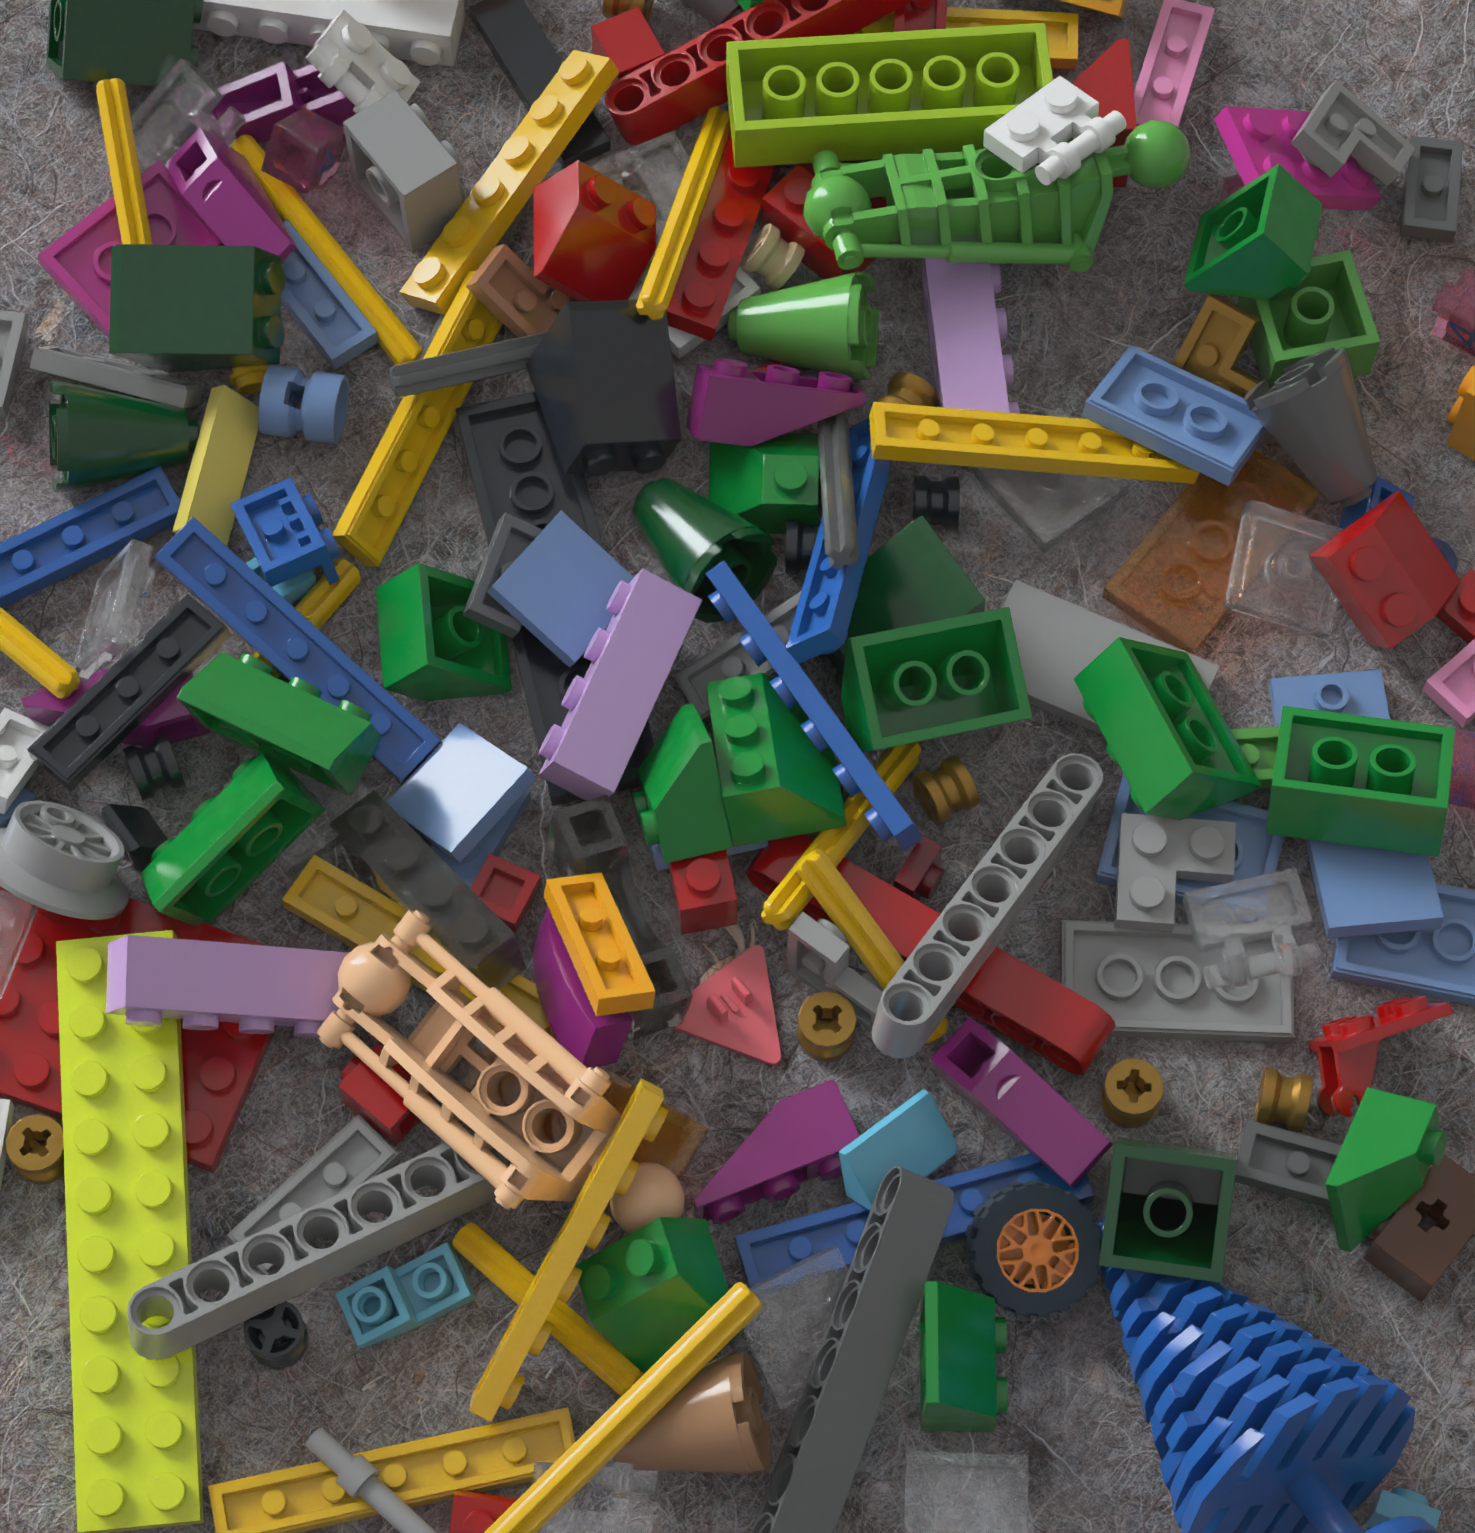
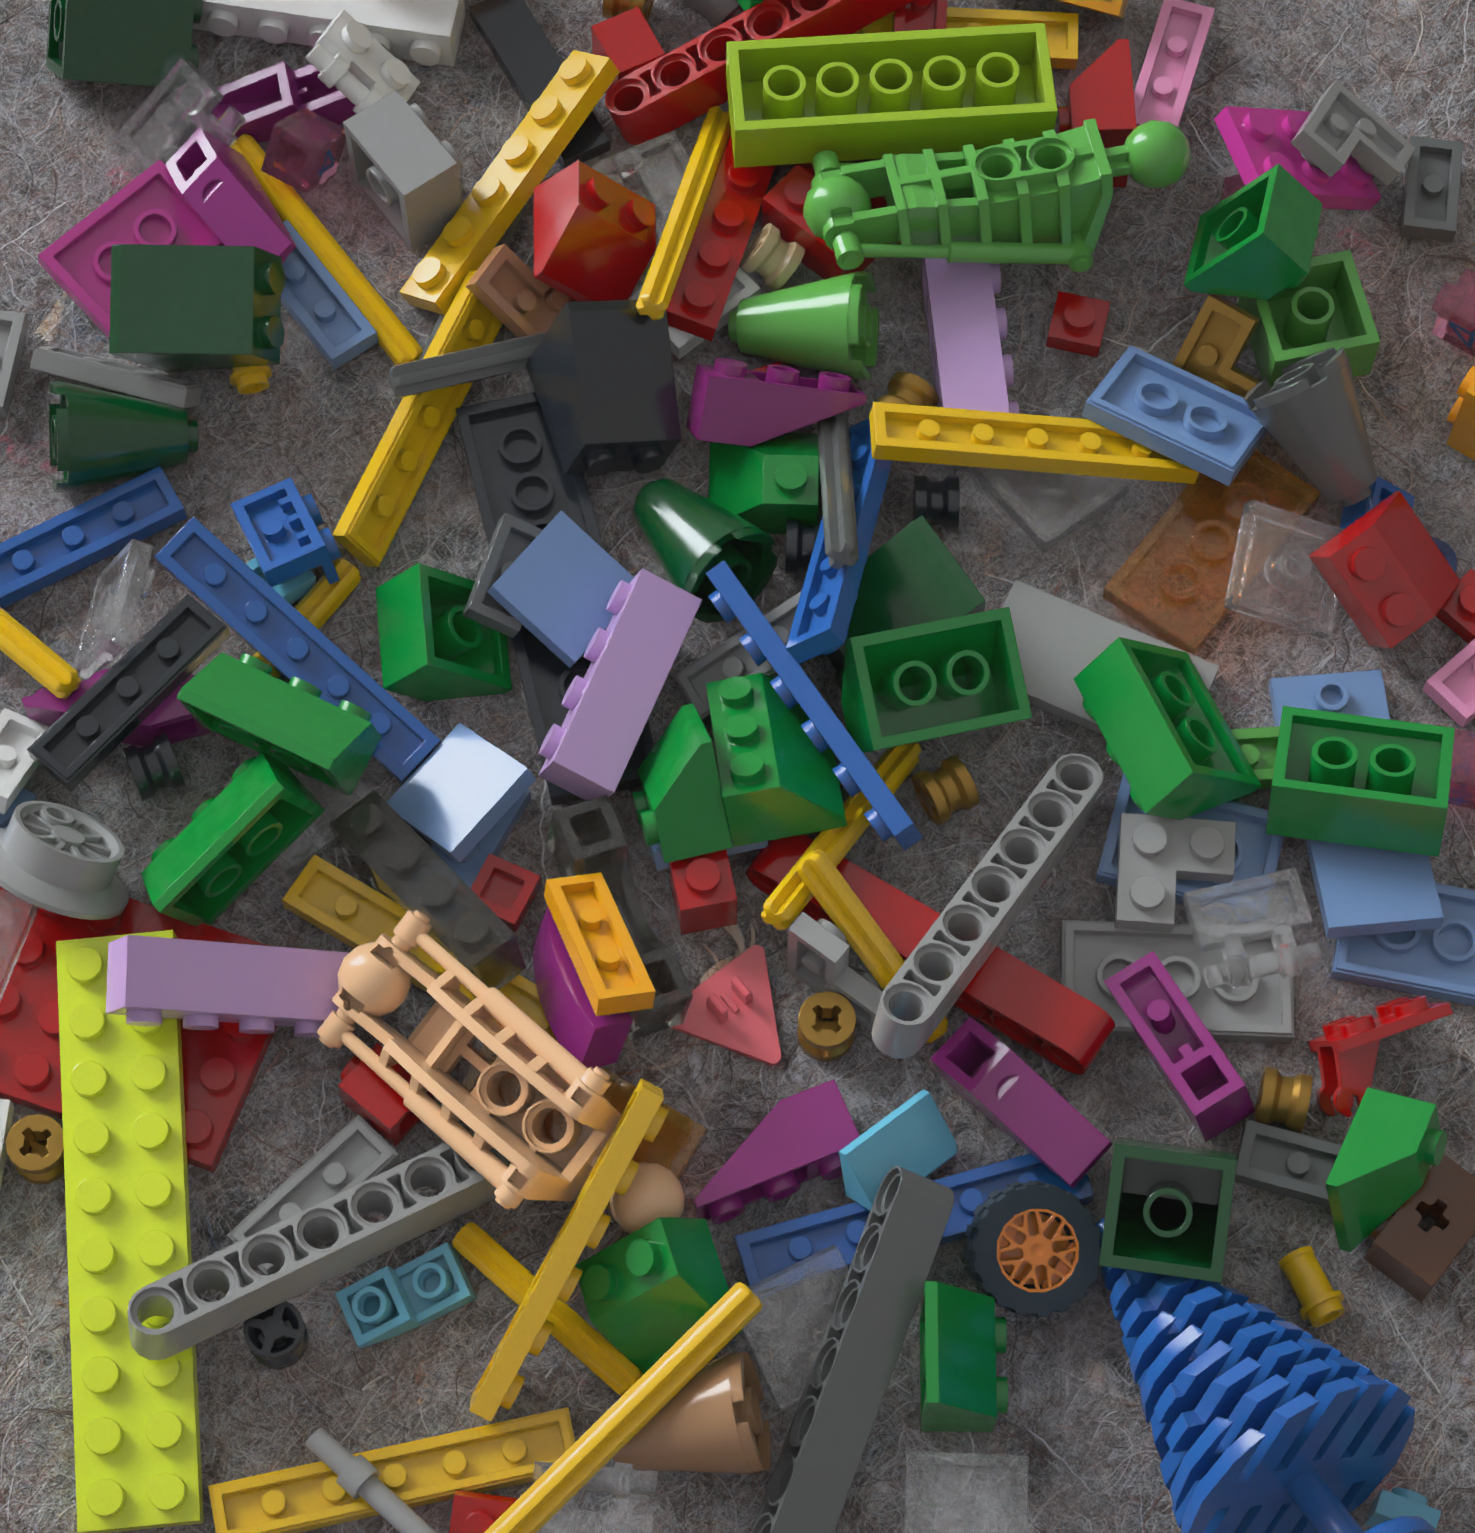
(123, 162): yellow axle -> none
(136, 831): black slope -> none
(219, 462): light yellow tile -> none
(322, 408): medium blue wheel -> none
(921, 871): dark red plate -> none
(1042, 125): white plate -> none
(1078, 324): none -> red plate
(1127, 1105): pearl gold wheel -> none
(1180, 1046): none -> magenta slope
(1314, 1291): none -> yellow pin

